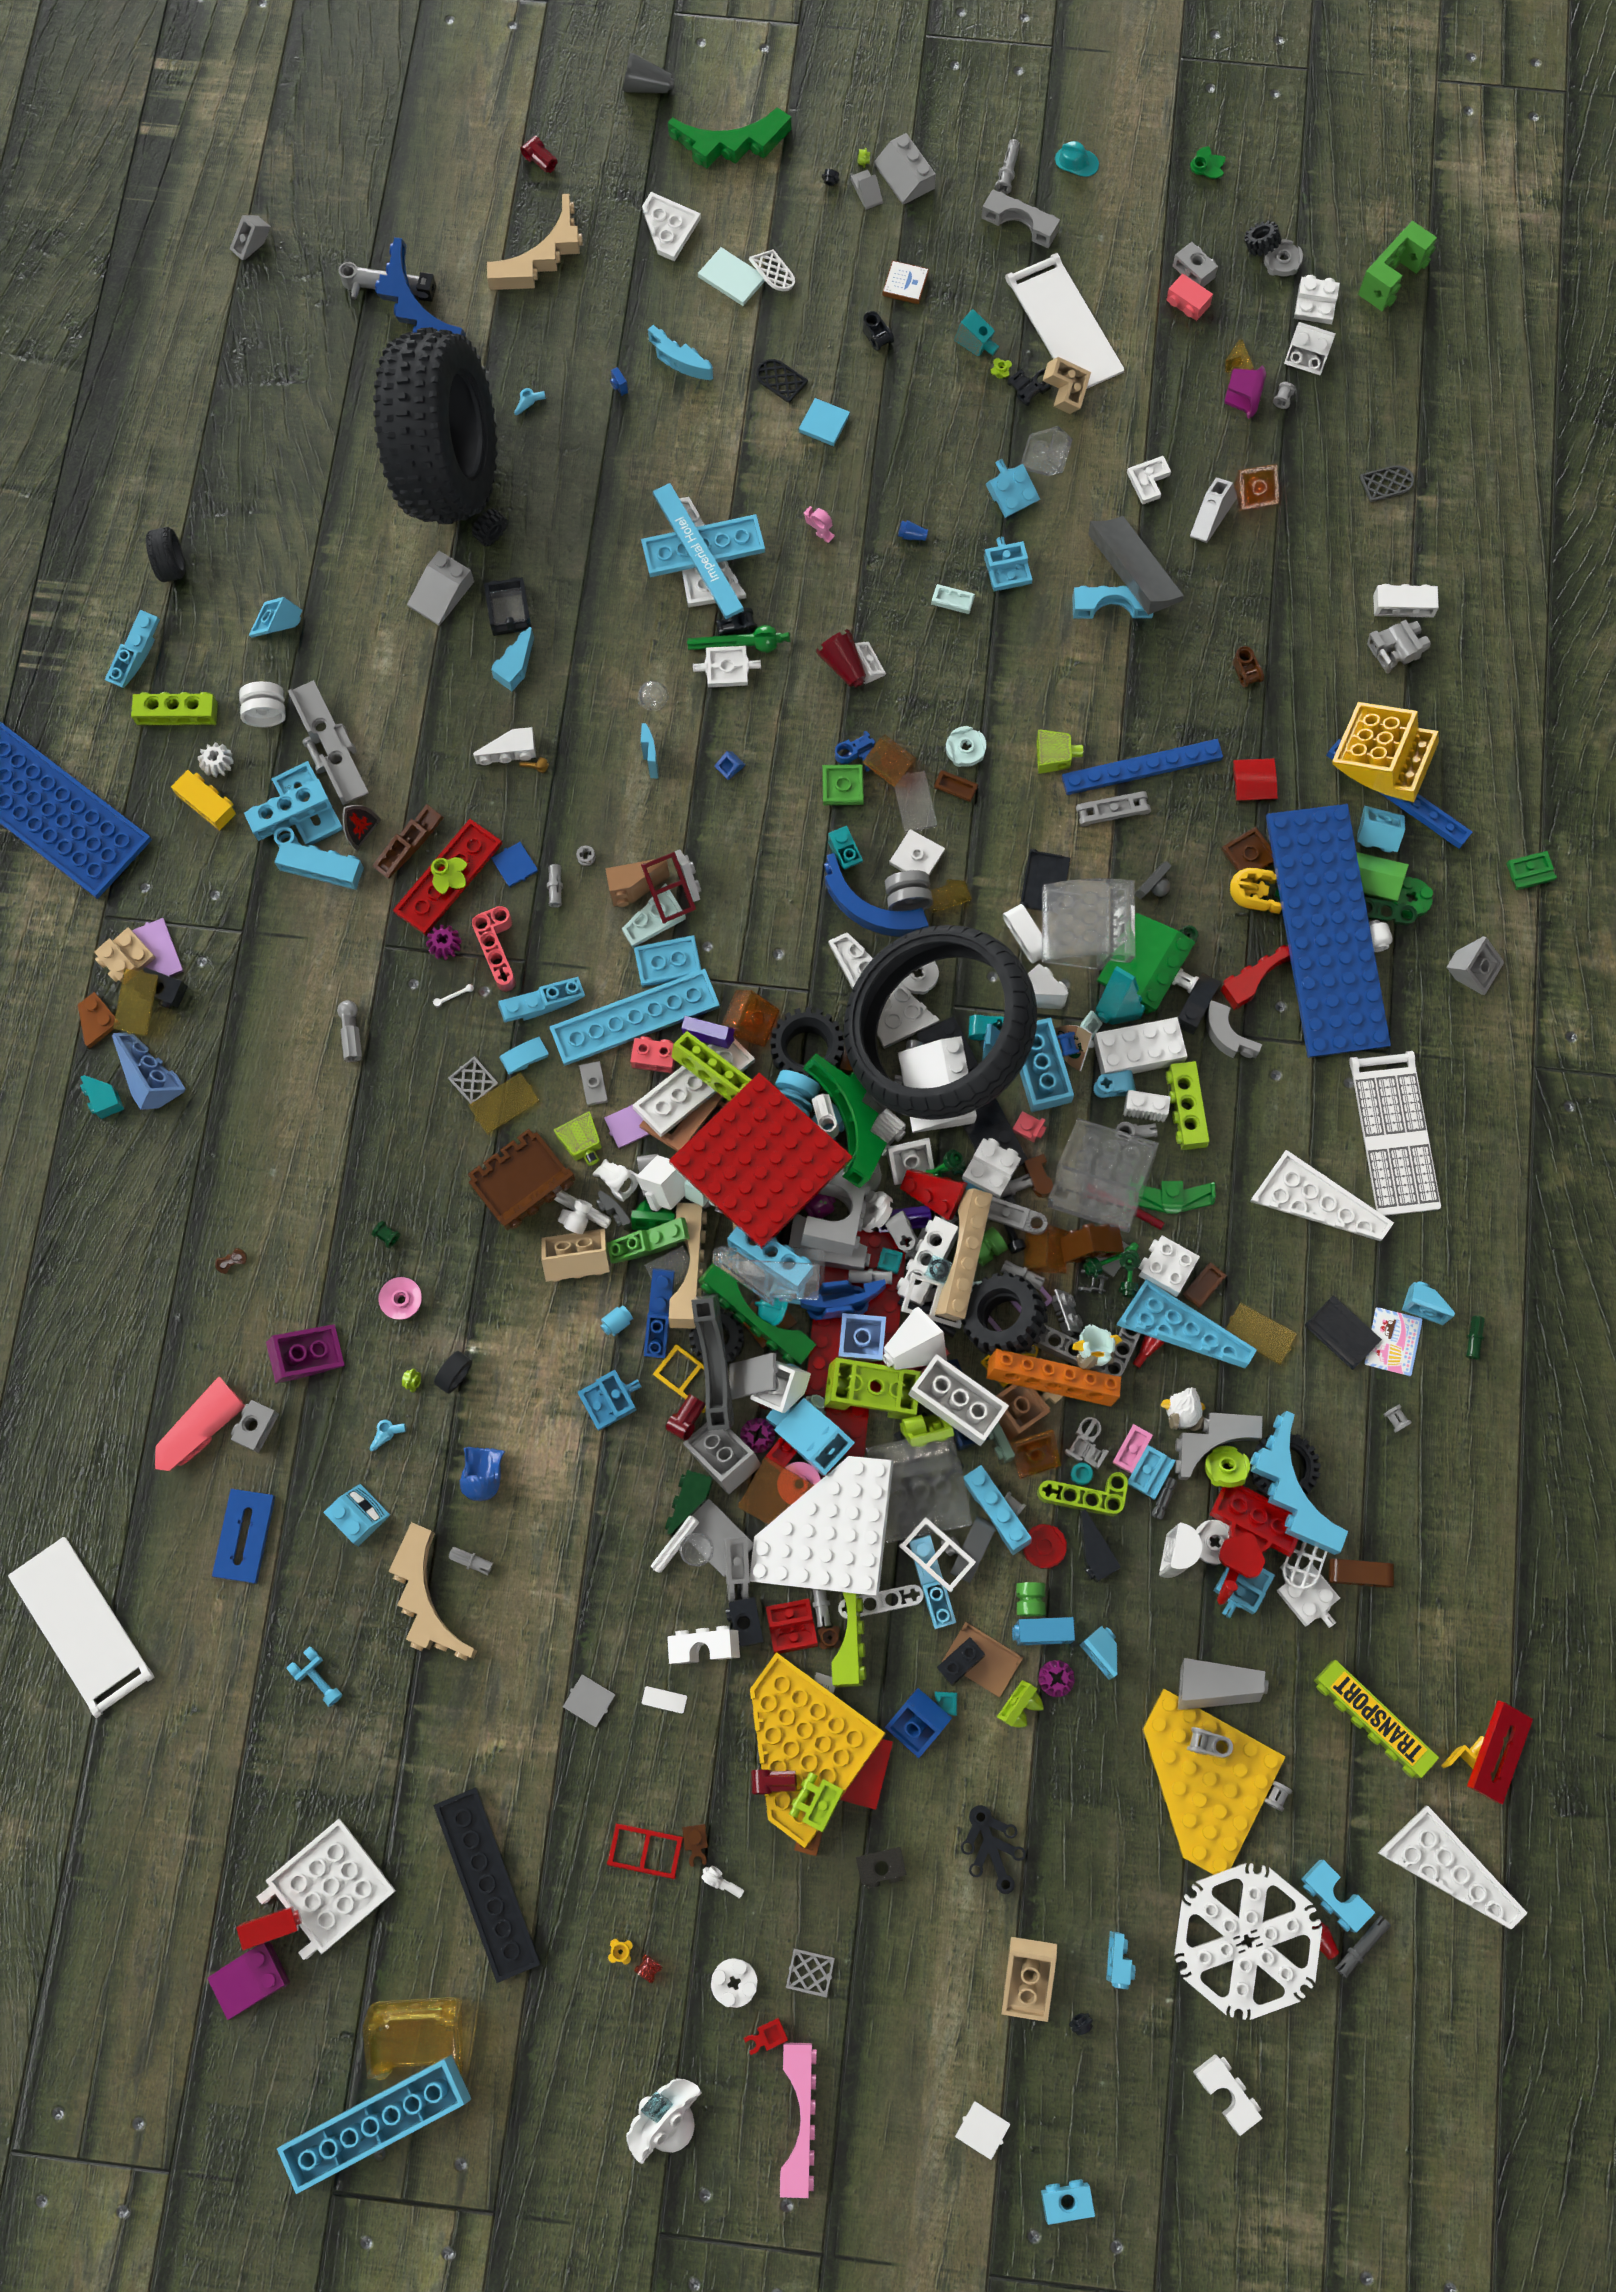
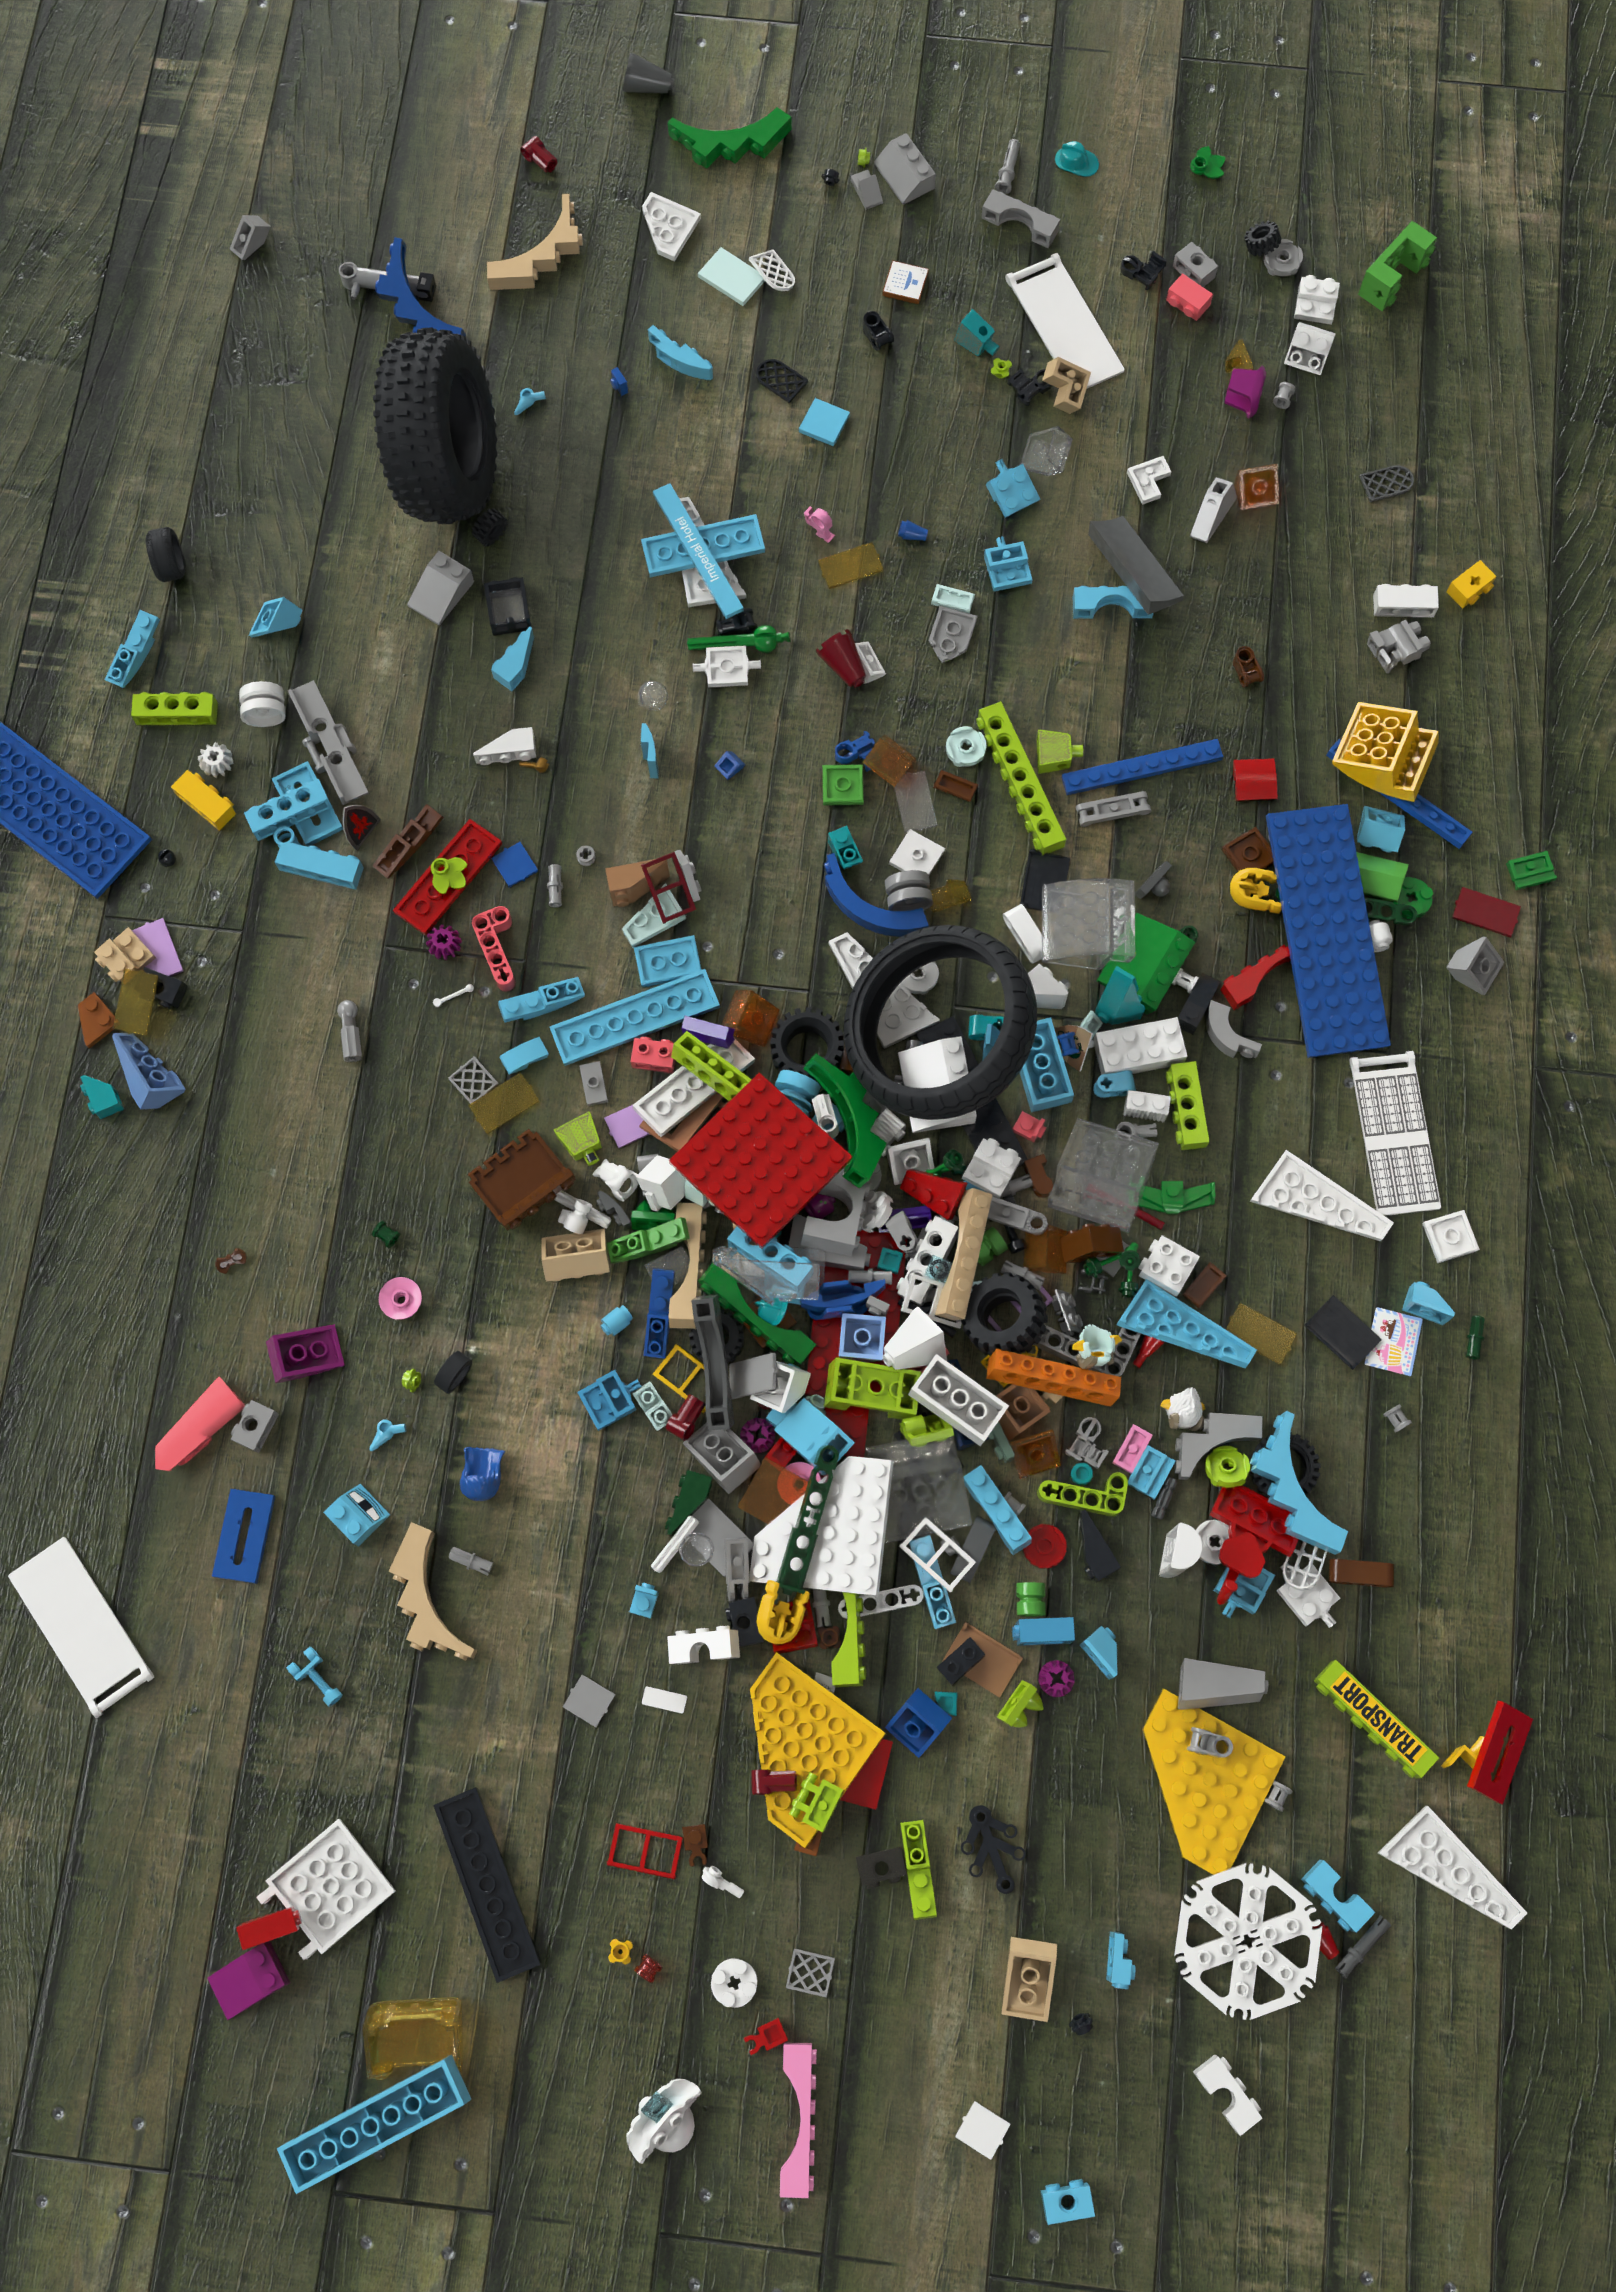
(169, 858): none -> black hinge
(644, 1600): none -> medium azure bracket
(652, 1405): none -> light aqua slope
(776, 1629): none -> piece
(850, 565): none -> clear yellow piece
(877, 1306): none -> light grey plate
(918, 1870): none -> lime slope
(951, 633): none -> light grey tile
(996, 716): none -> lime brick
(1144, 273): none -> black piece
(1450, 1236): none -> white tile
(1471, 584): none -> yellow brick
(1486, 912): none -> dark red piece

